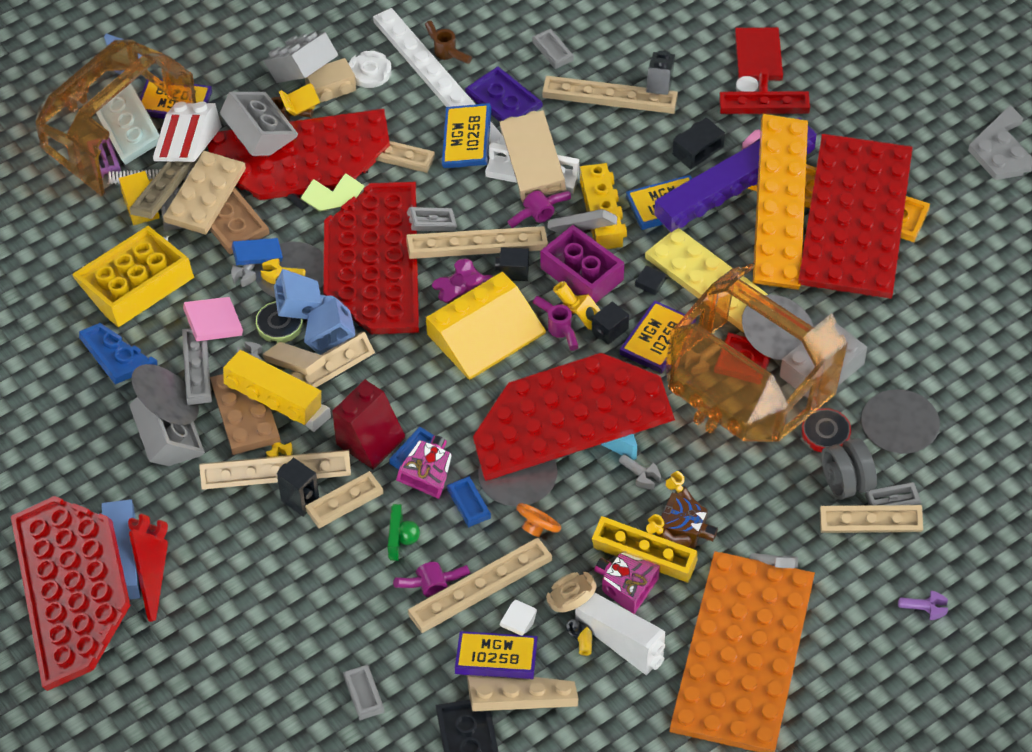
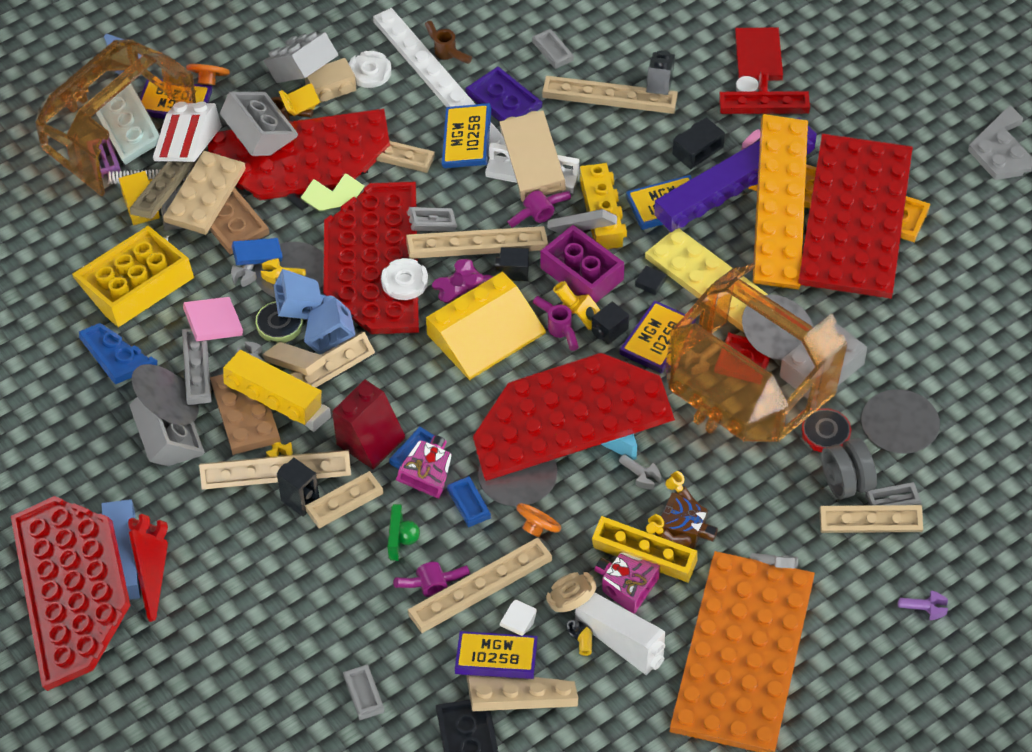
(207, 73): none -> orange piece
(404, 279): none -> white tile

